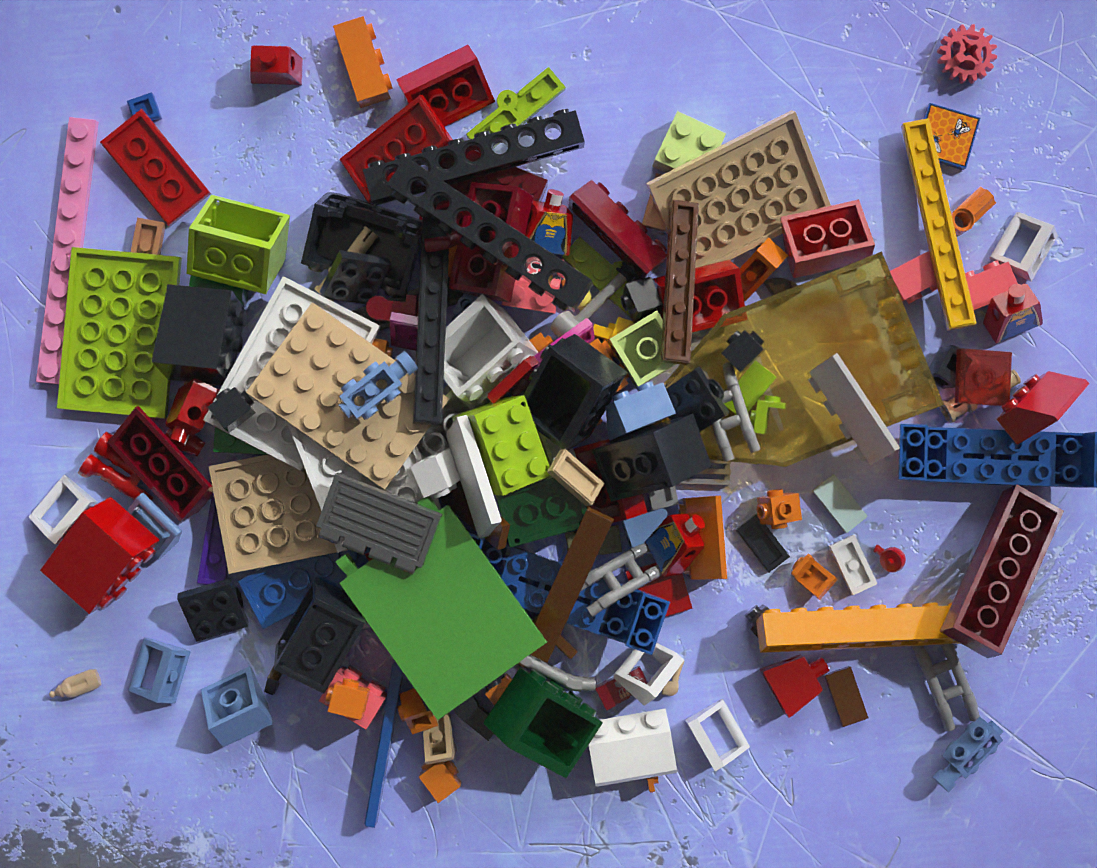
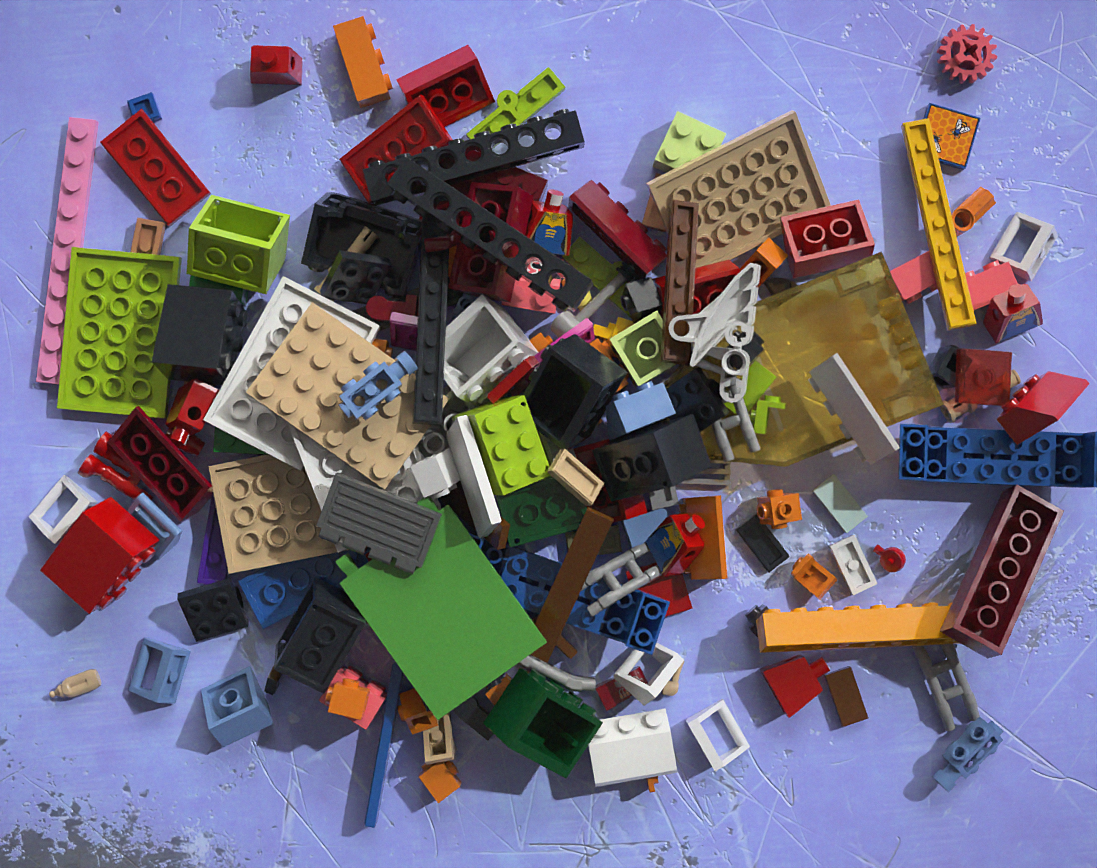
(232, 408): black brick -> none
(717, 321): none -> white piece

